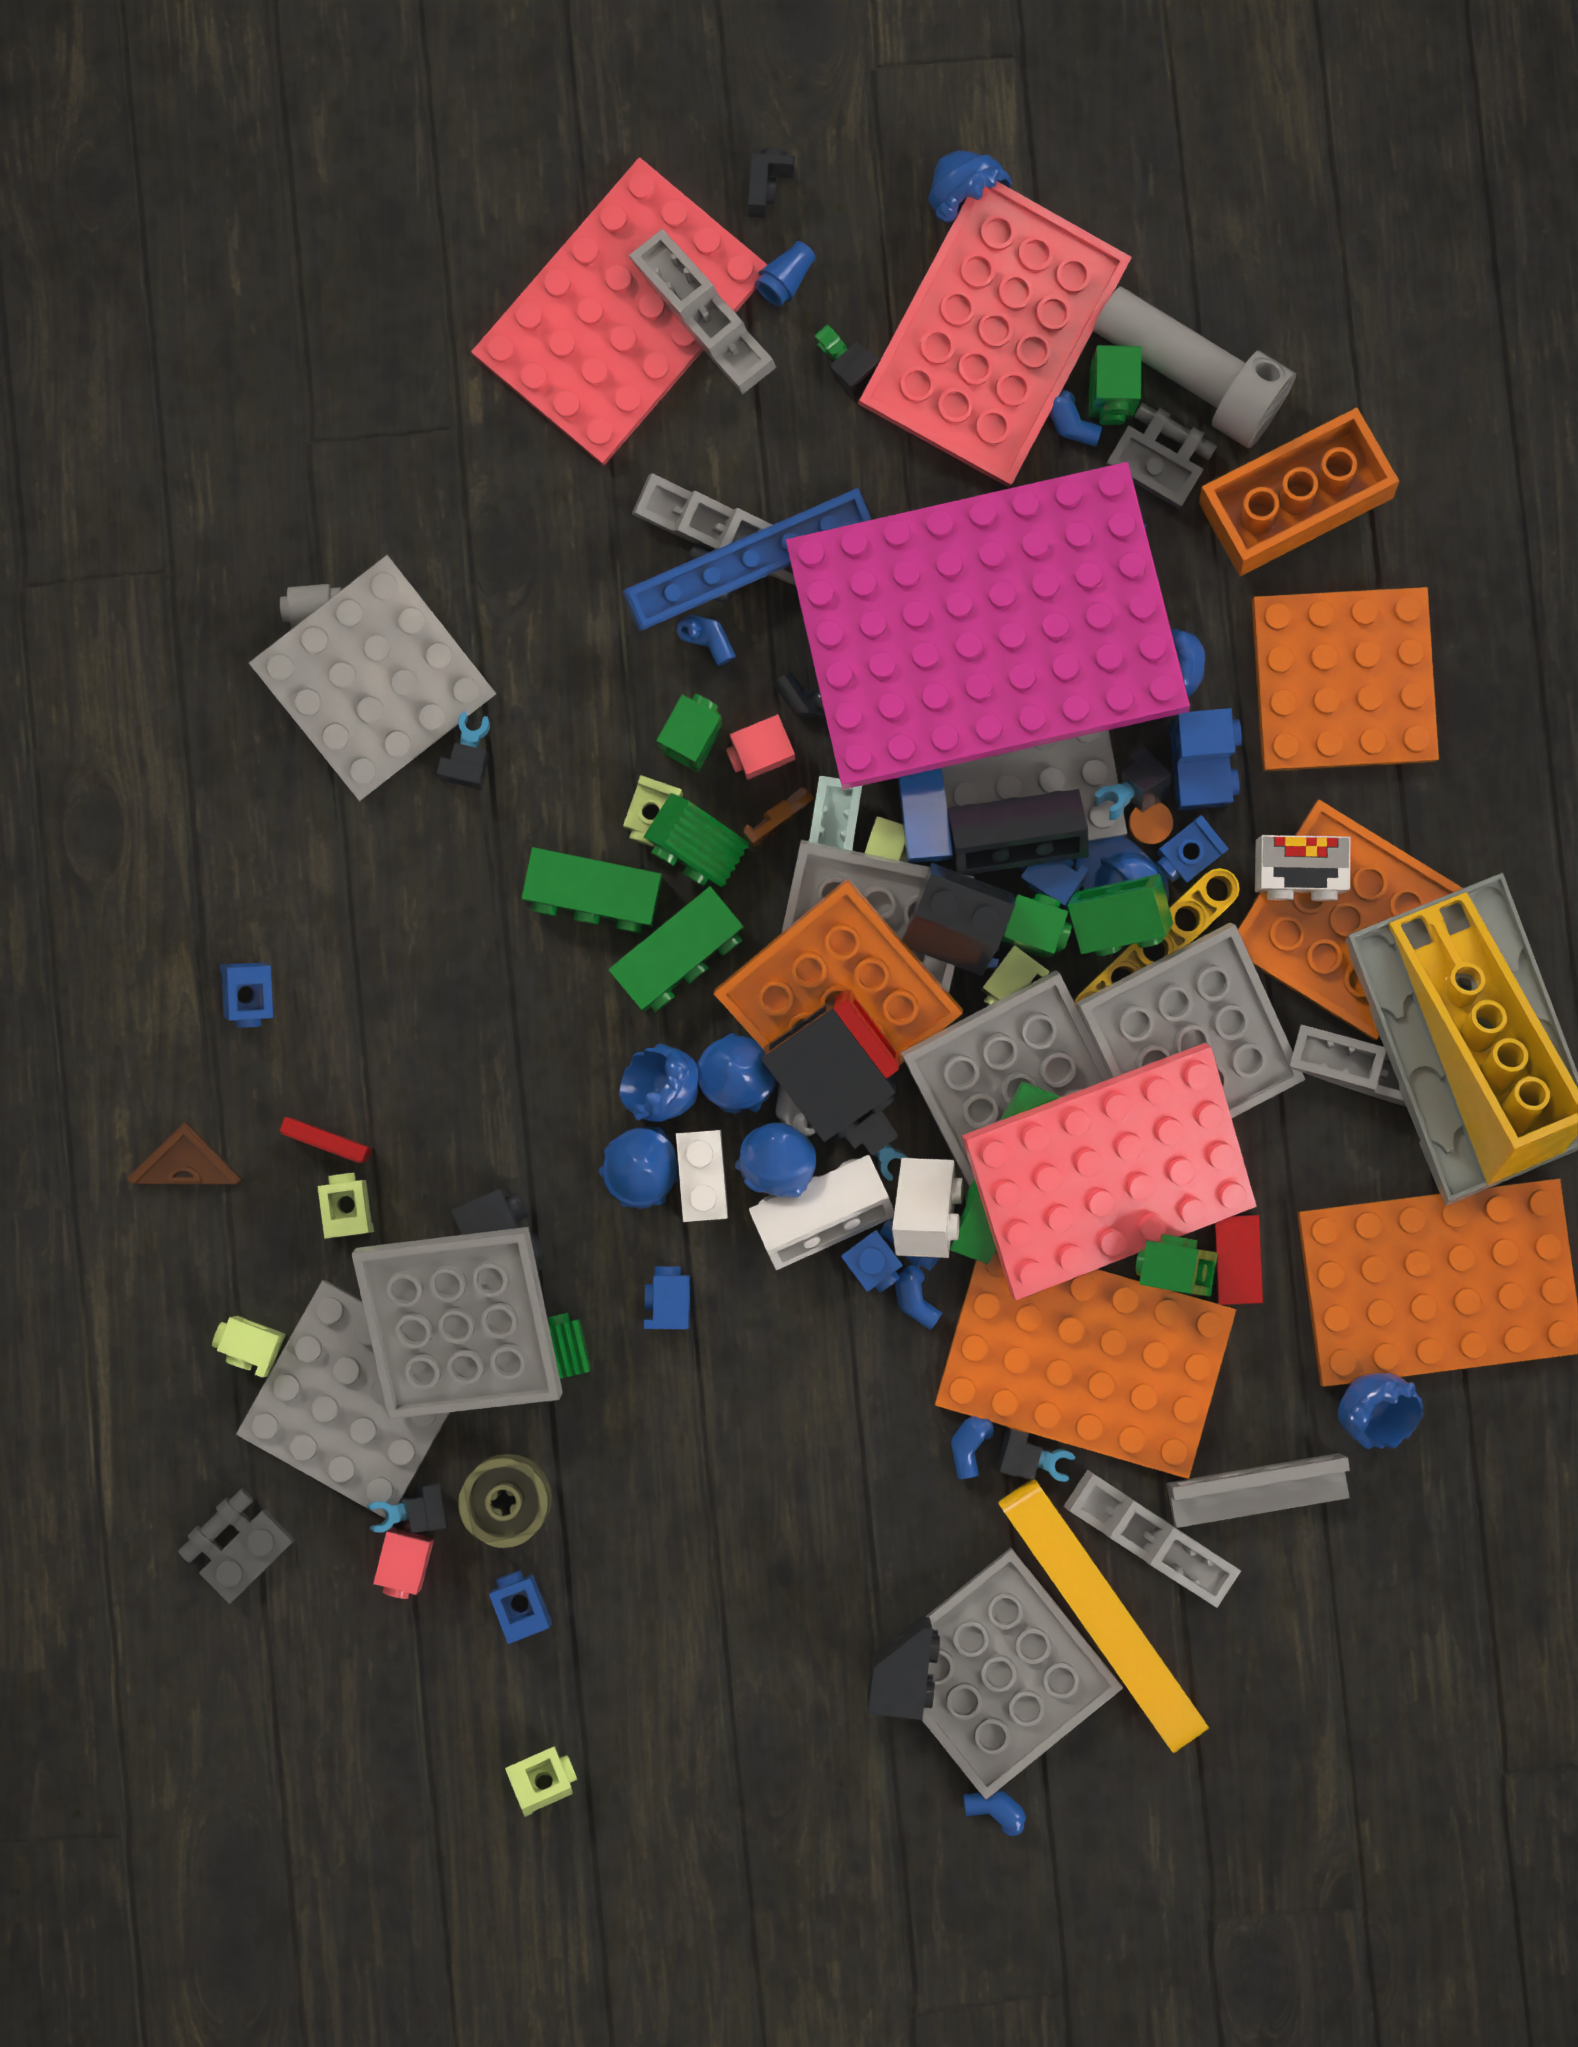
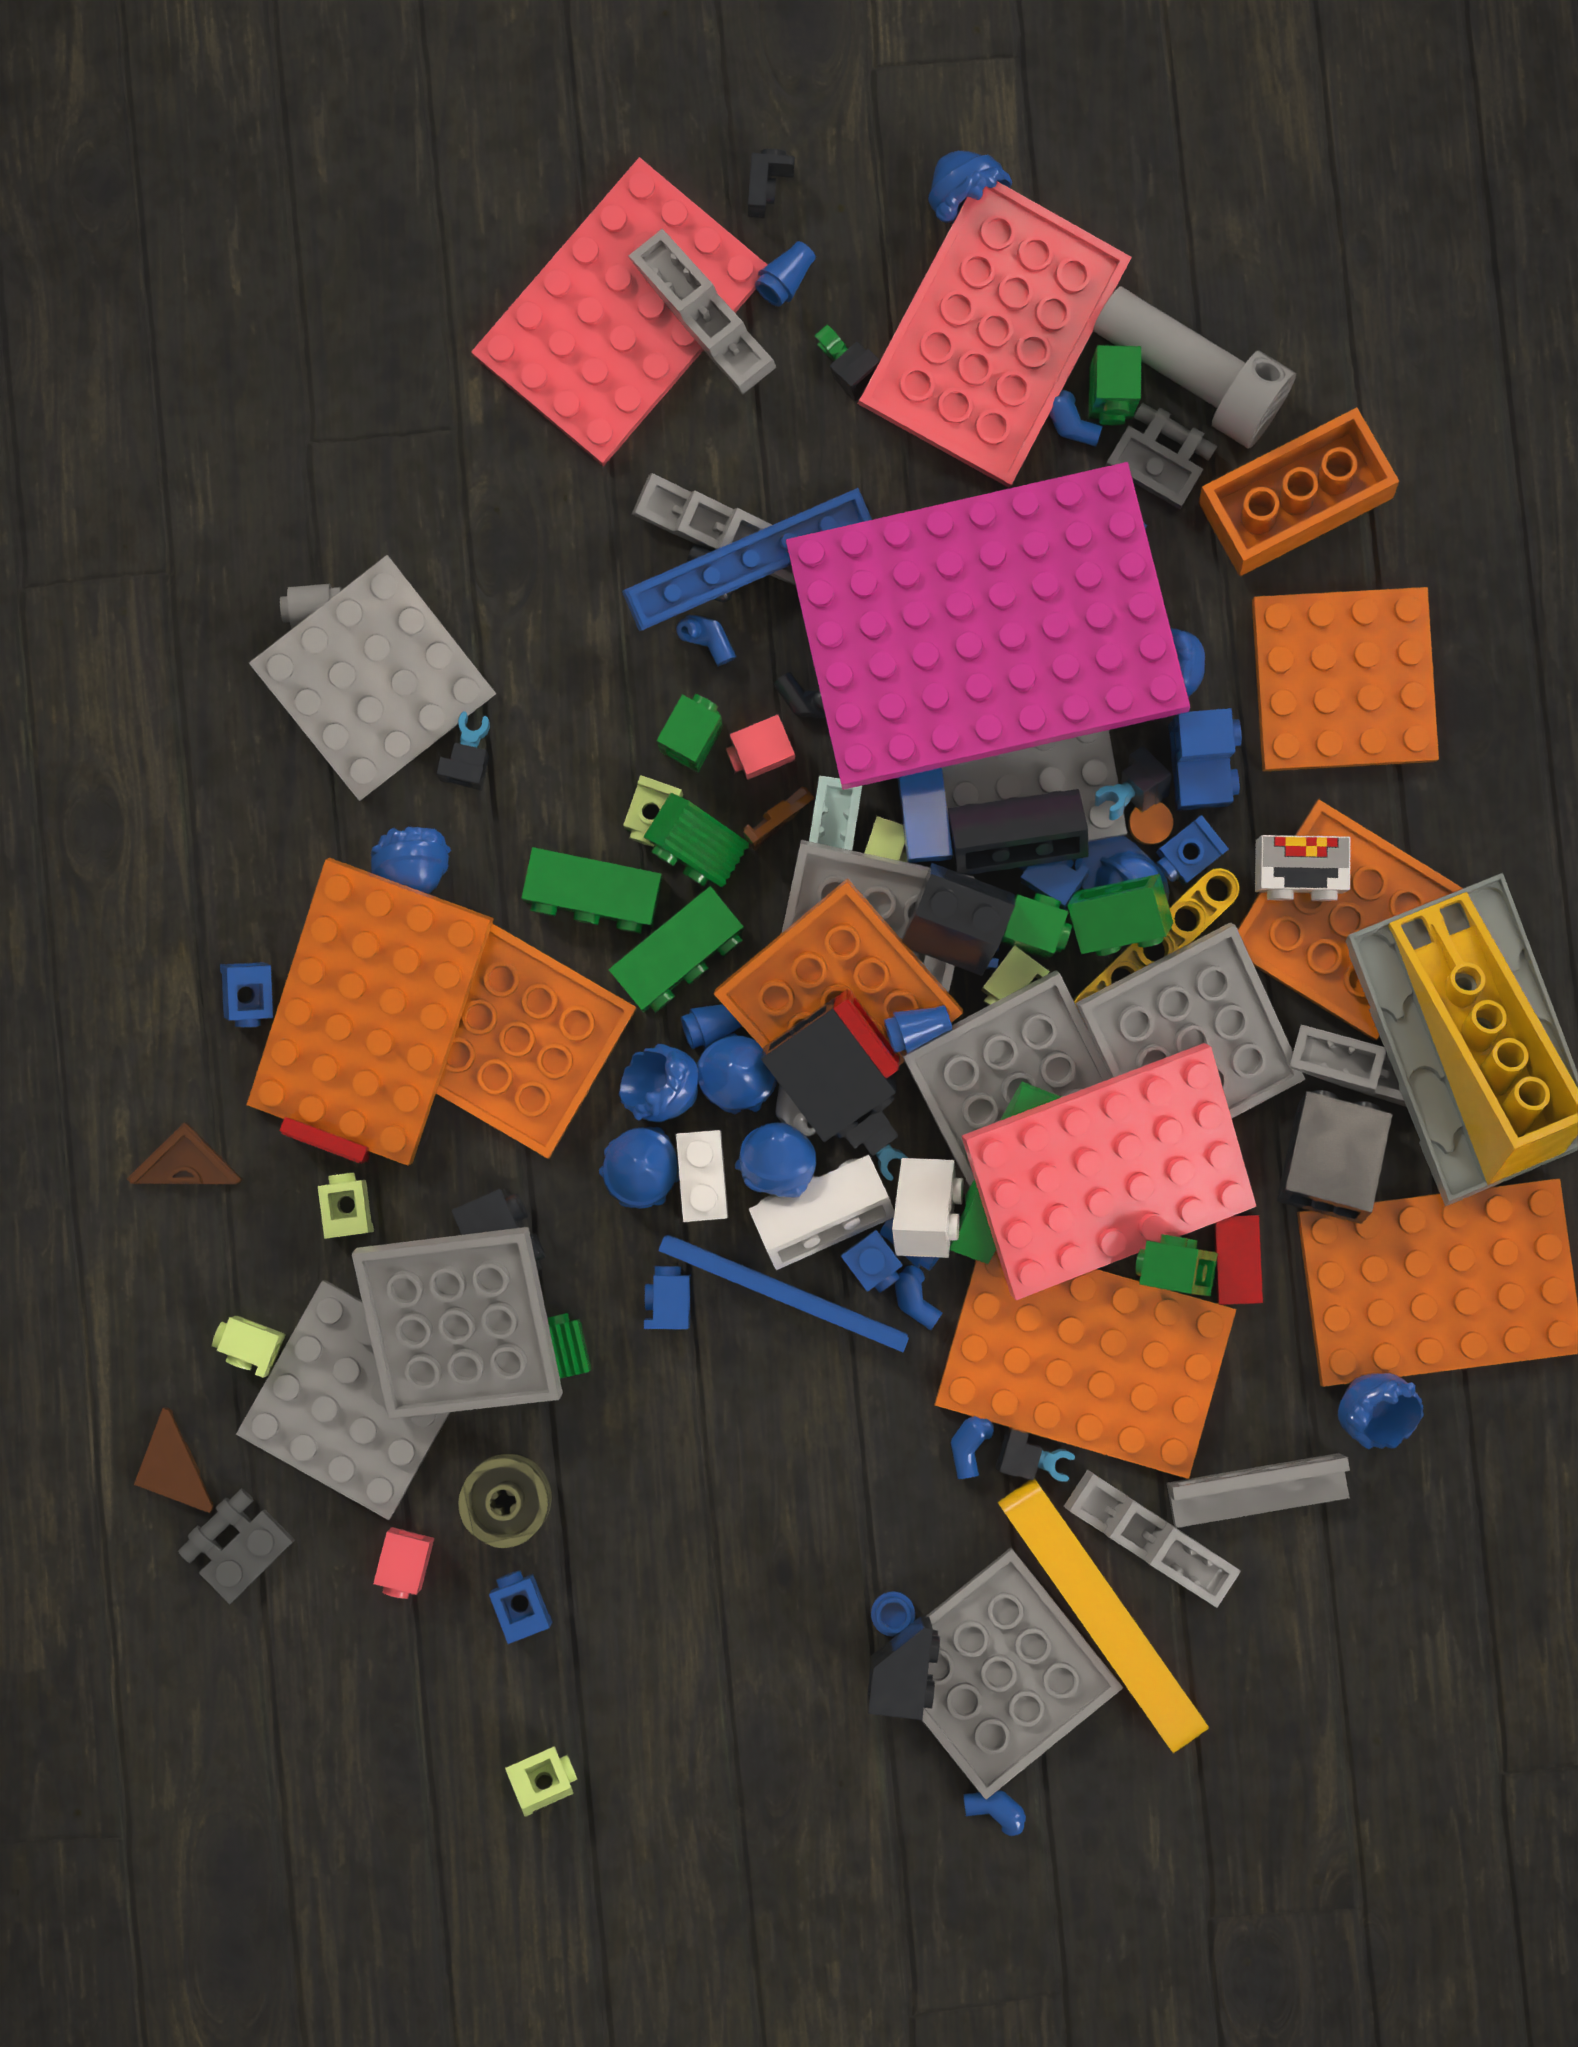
(170, 1467): none -> reddish brown tile
(369, 1010): none -> orange plate
(411, 857): none -> blue hair
(416, 1512): black piece -> none
(530, 1042): none -> orange plate
(708, 1025): none -> blue cone
(784, 1292): none -> blue tile
(892, 1613): none -> blue plate
(916, 1027): none -> blue cone
(1334, 1156): none -> brick

